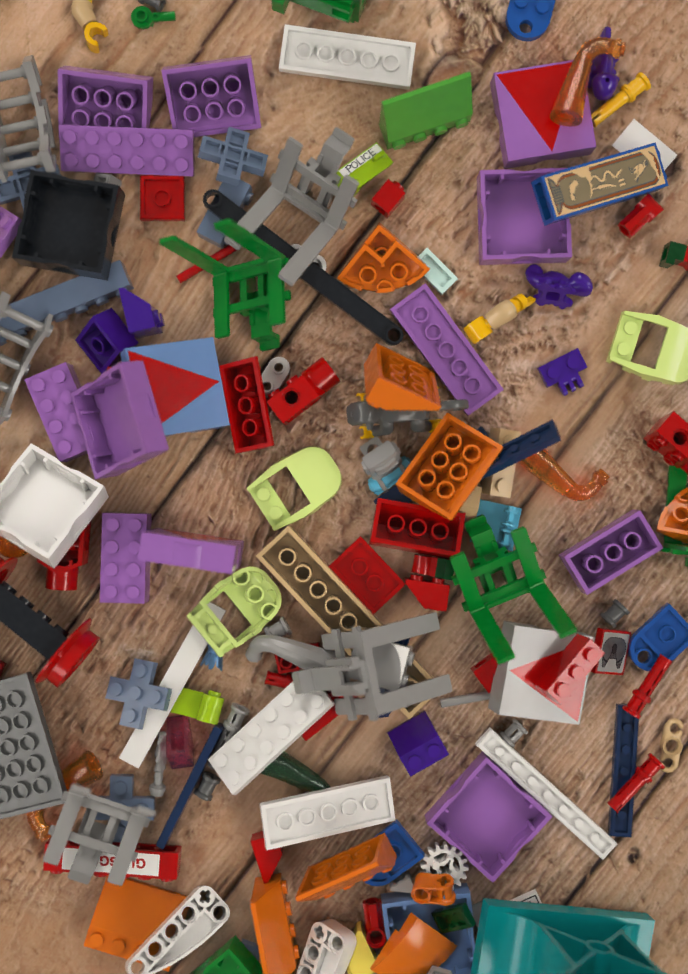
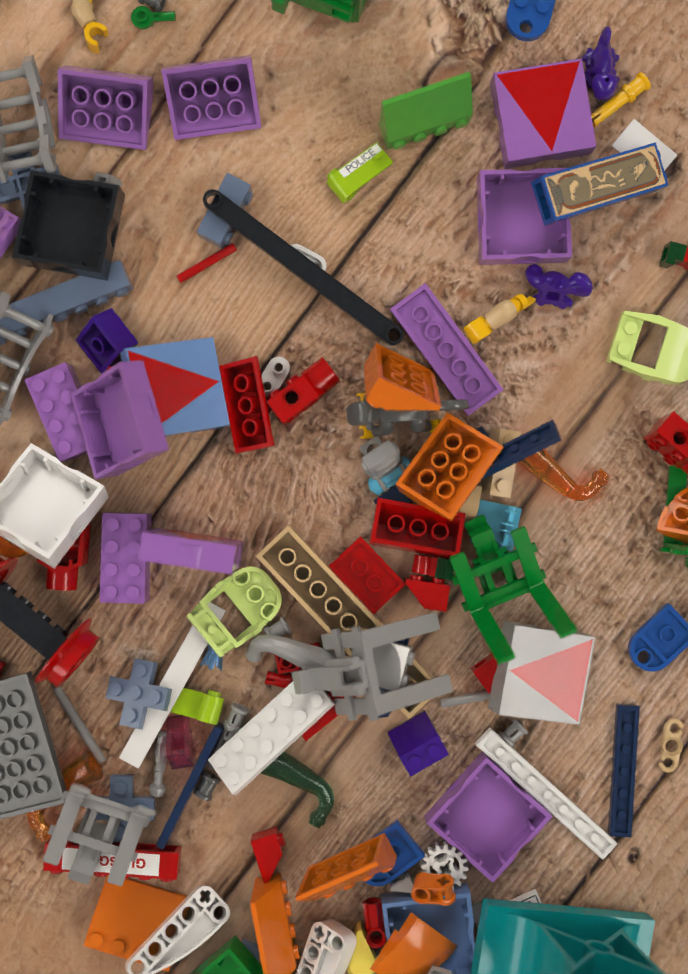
(79, 724): none -> light grey bar
(126, 150): medium lavender plate -> none
(140, 316): dark purple slope -> none
(162, 198): red tile -> none
(233, 156): sand blue plate -> none
(263, 306): green piece -> none
(315, 475): yellowish green slope -> none
(319, 171): light grey piece -> none
(327, 812): white plate -> none
(347, 57): white plate -> none
(382, 264): orange brick -> none
(388, 198): red brick -> none
(439, 275): light aqua tile -> none
(453, 918): dark green plate -> none
(564, 371): dark purple hinge -> none
(569, 669): brick -> none
(571, 97): clear orange animal -> none
(610, 551): medium lavender brick -> none
(614, 613): dark grey bush -> none
(615, 646): tile -> none
(642, 695): red pin -> none
(642, 776): red pin -> none
(643, 213): red piece -> none

